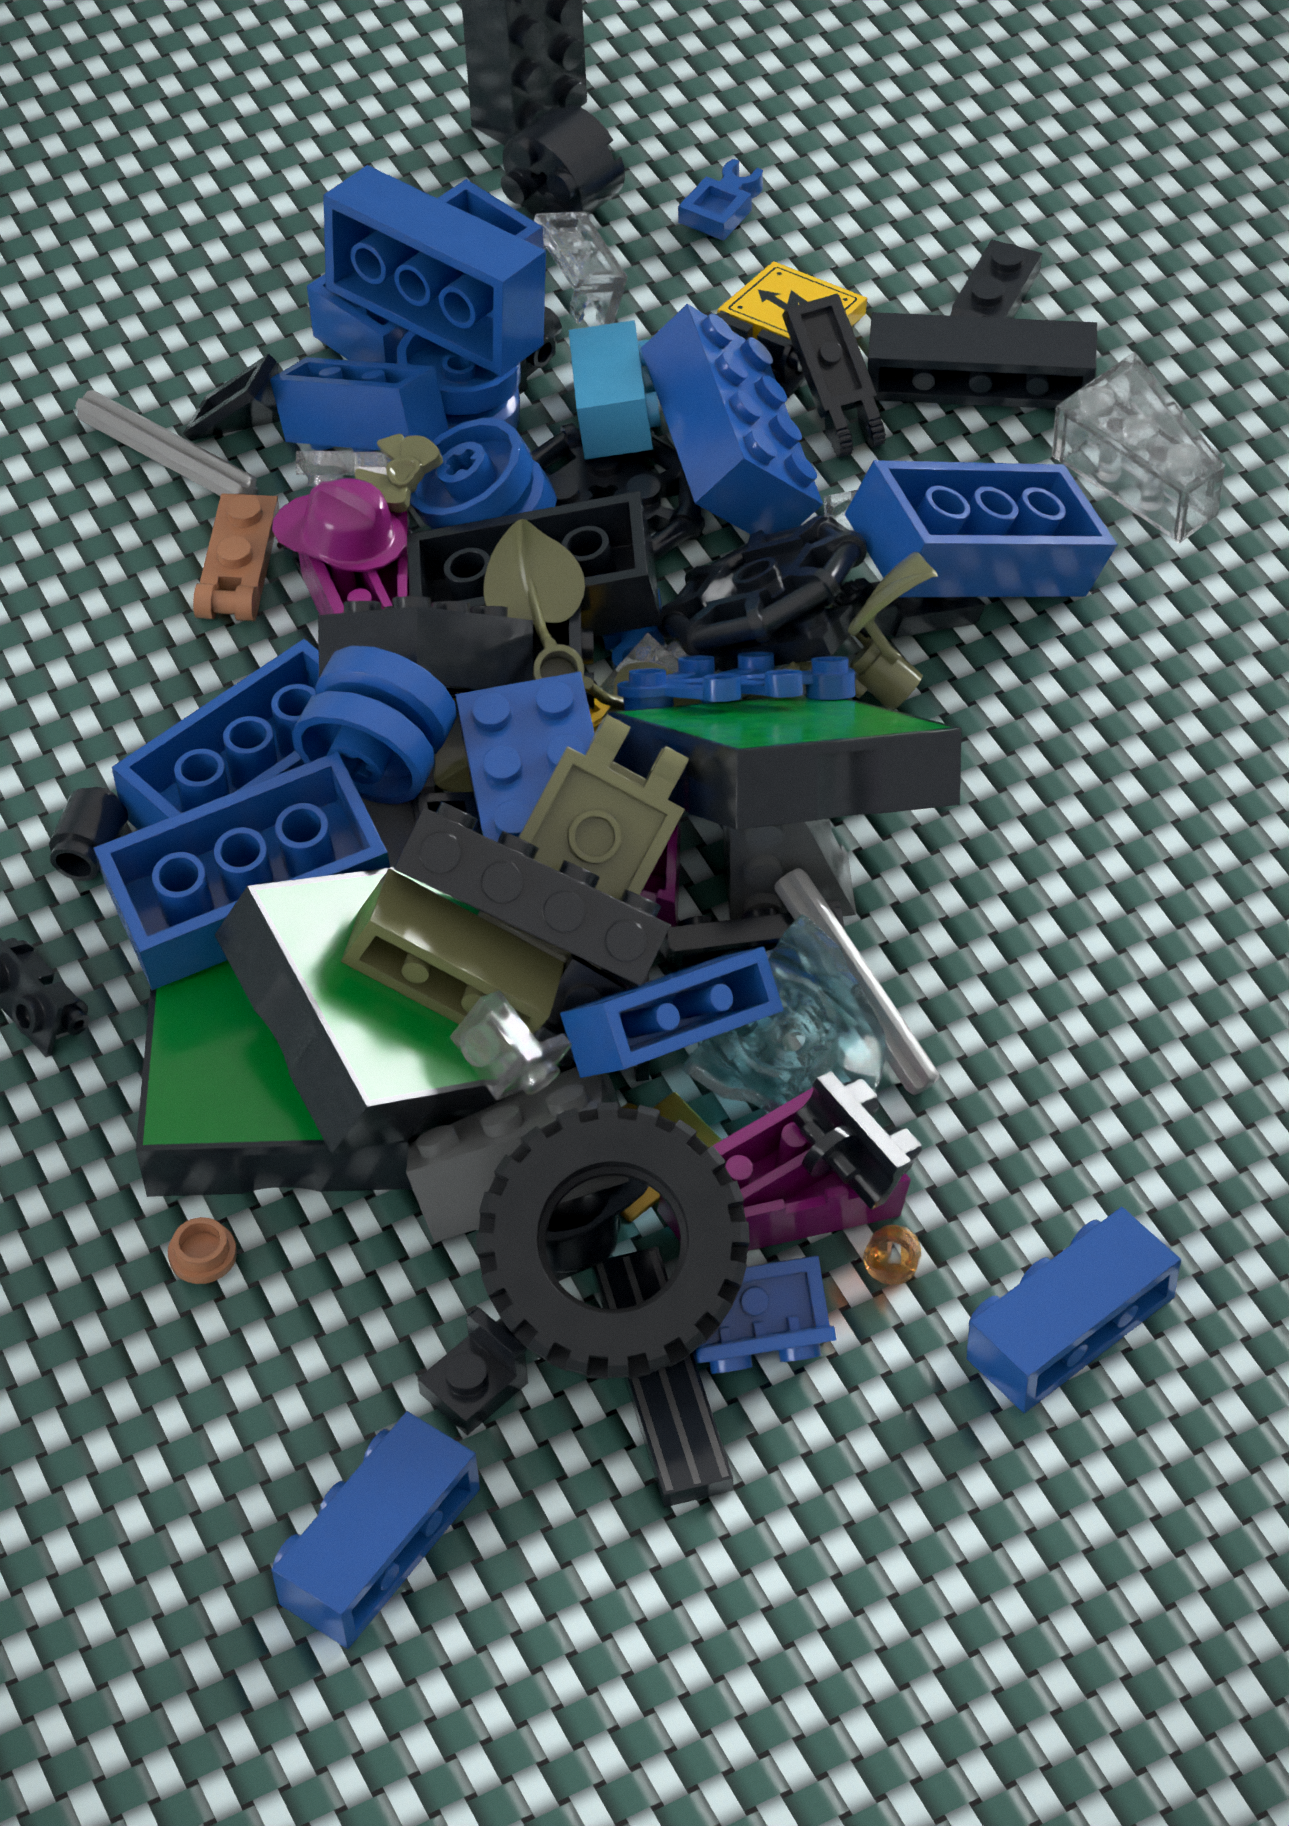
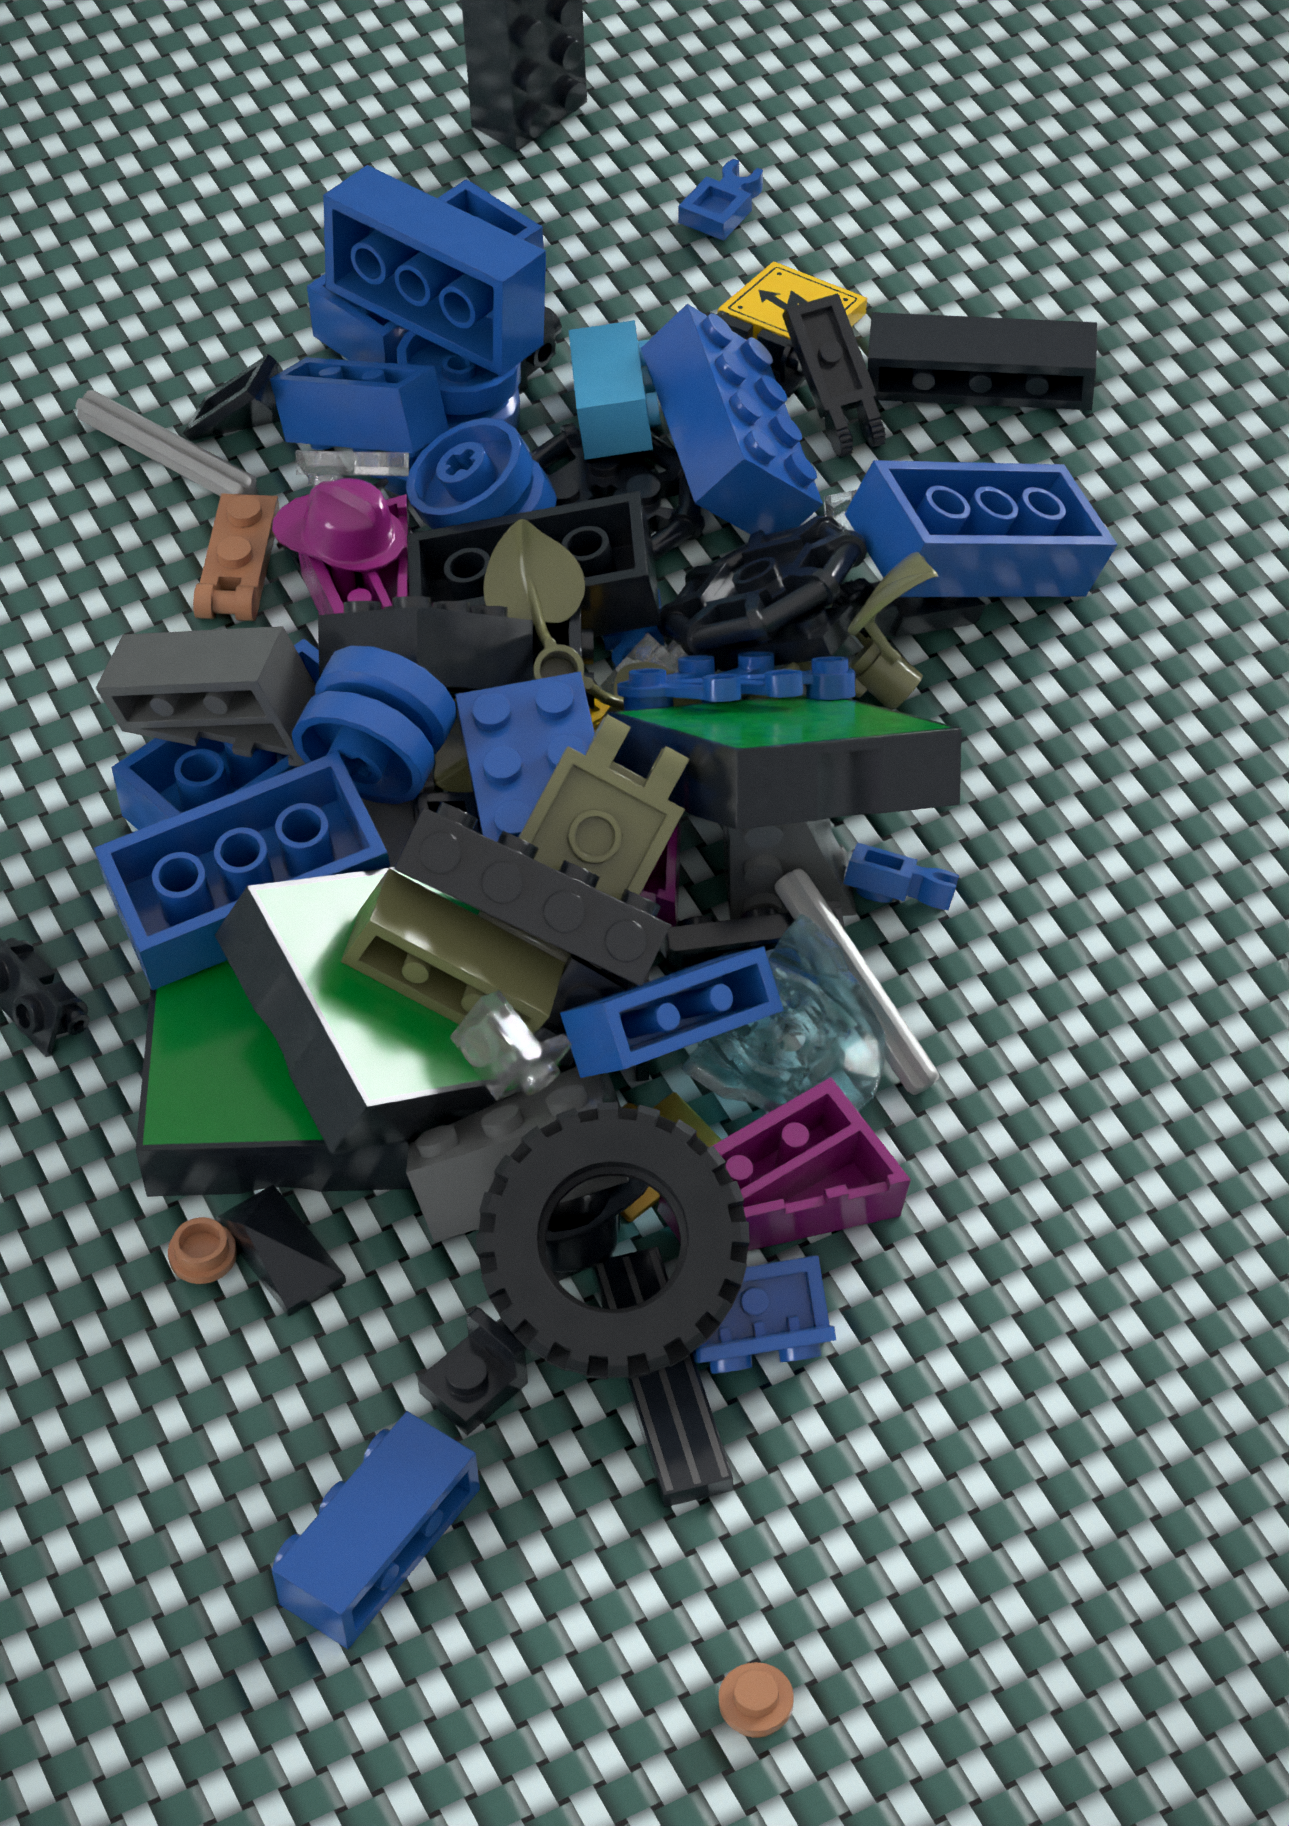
(87, 821): black brick -> none
(210, 685): none -> dark grey wedge
(281, 1250): none -> black slope
(410, 461): olive piece -> none
(562, 164): black brick -> none
(585, 264): clear hinge -> none
(756, 1699): none -> nougat plate
(851, 1142): black hips -> none
(879, 1252): clear orange hinge -> none
(888, 875): none -> blue plate
(998, 282): black hinge -> none
(1071, 1308): blue brick -> none
(1140, 449): clear wedge -> none

